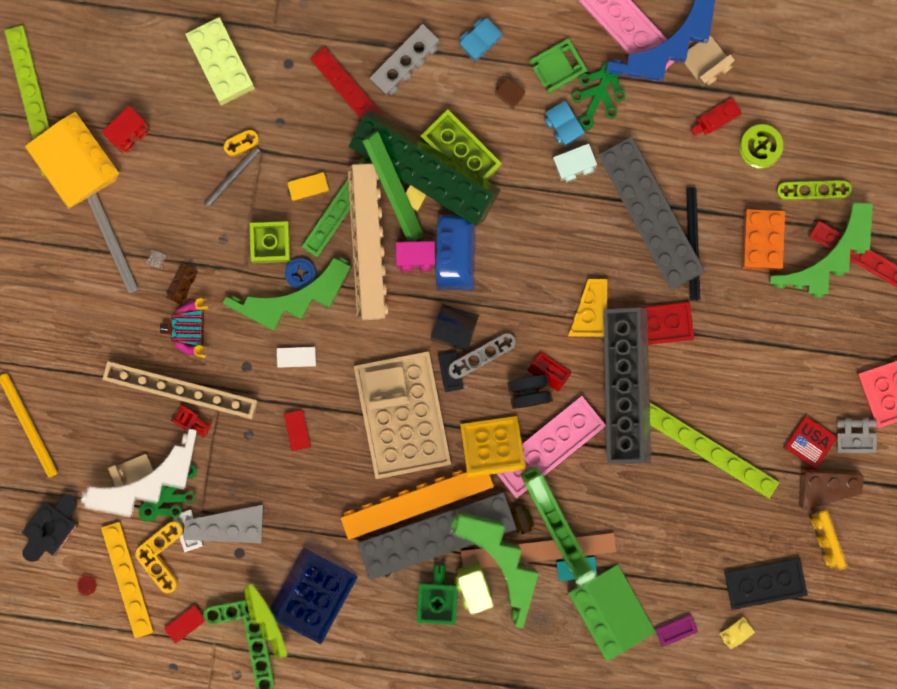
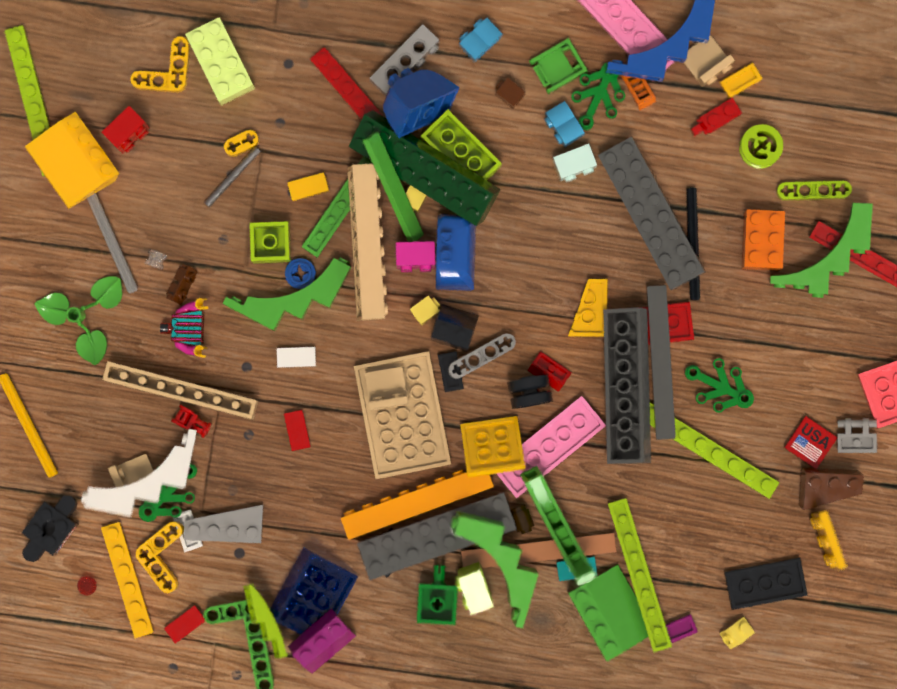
(56, 310): none -> bright green plant
(168, 77): none -> yellow beam
(321, 641): none -> magenta slope
(417, 99): none -> blue hips
(425, 310): none -> light yellow brick
(639, 575): none -> lime plate
(645, 102): none -> orange slope
(661, 362): none -> dark grey tile
(722, 387): none -> green plant
(740, 80): none -> yellow tile

